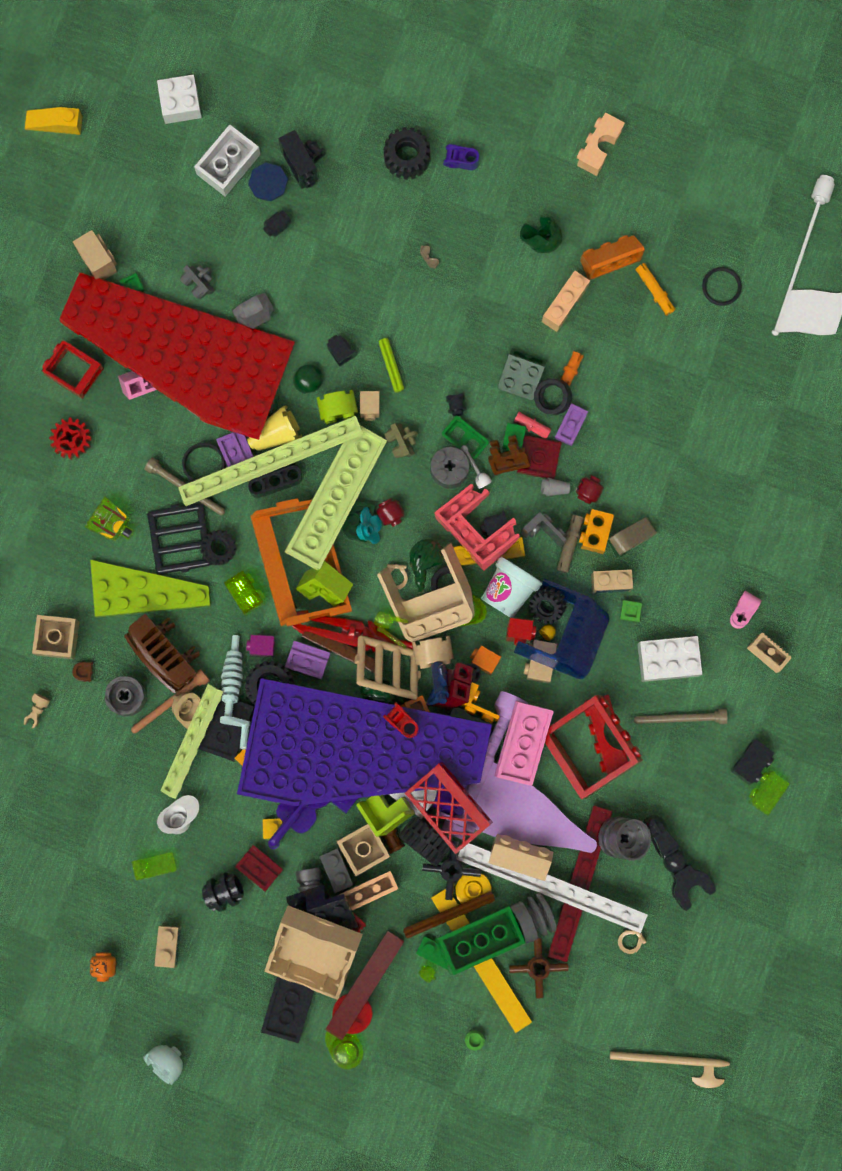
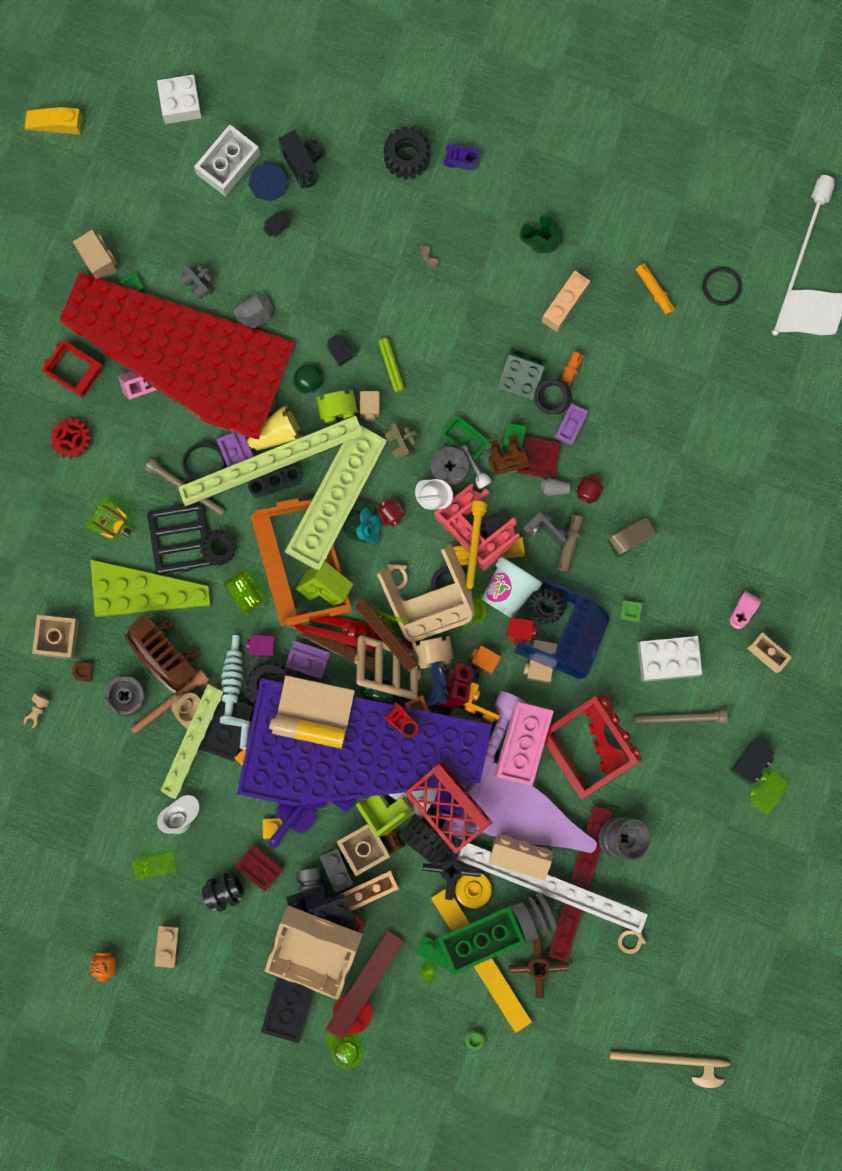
(165, 1062): light aqua cylinder -> none
(313, 712): none -> tan door
(386, 635): none -> reddish brown piece
(424, 556): dark green hair -> none
(433, 494): none -> white piece
(449, 914): reddish brown axle -> none
(456, 404): black brick -> none
(479, 509): none -> yellow piece
(532, 425): coral axle -> none
(547, 632): yellow hinge -> none
(600, 532): light orange brick -> none
(607, 129): light nougat arch -> none
(611, 256): orange slope -> none
(612, 581): tan brick -> none
(676, 862): black piece -> none

